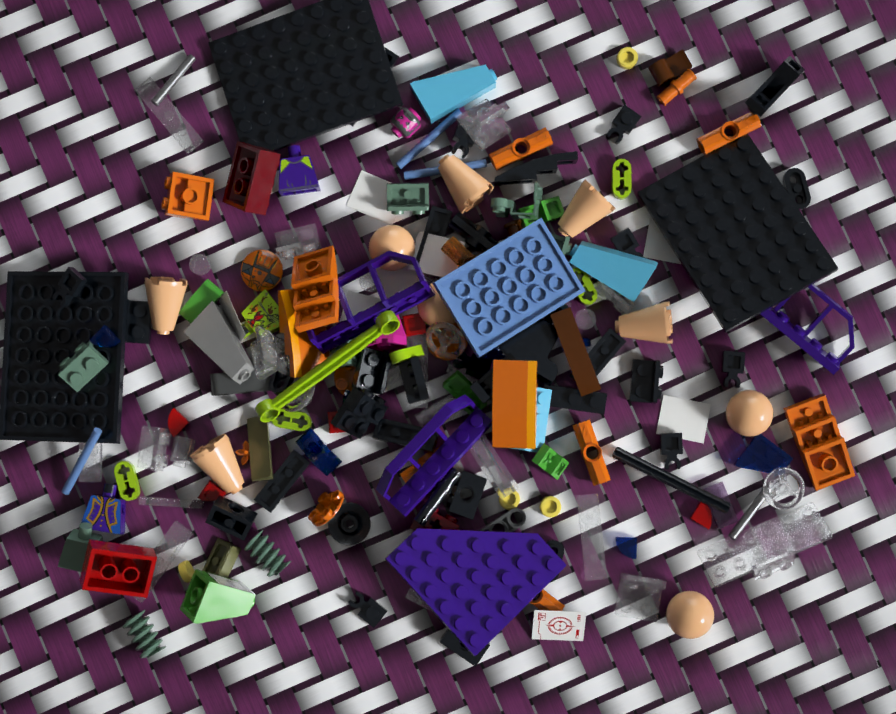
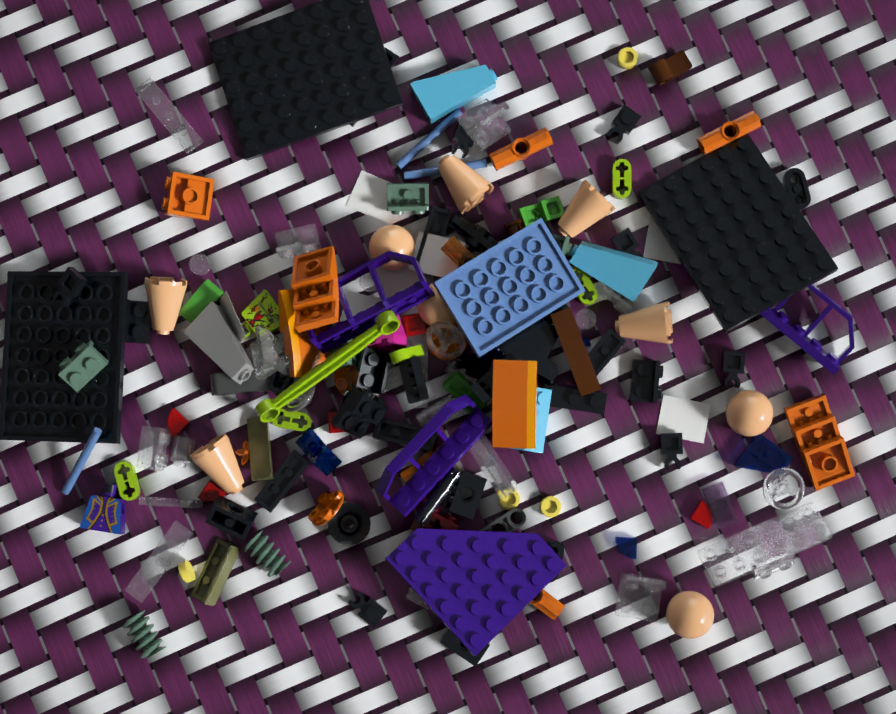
(76, 546): sand green torso -> none
(93, 467): clear plate -> none
(104, 338): clear blue tile -> none
(118, 568): red brick -> none
(173, 80): flat silver bar -> none
(215, 598): slope -> none
(251, 178): dark red slope -> none
(261, 270): orange dish -> none
(297, 174): dark purple torso -> none
(405, 122): head -> none
(503, 206): sand green piece -> none
(528, 171): black slope -> none
(550, 461): bright green slope -> none
(558, 625): white sticker -> none
(591, 537): clear tile -> none
(596, 466): orange piece -> none
(671, 480): black axle -> none
(676, 87): orange pin -> none
(747, 515): flat silver bar -> none
(774, 86): black arch -> none

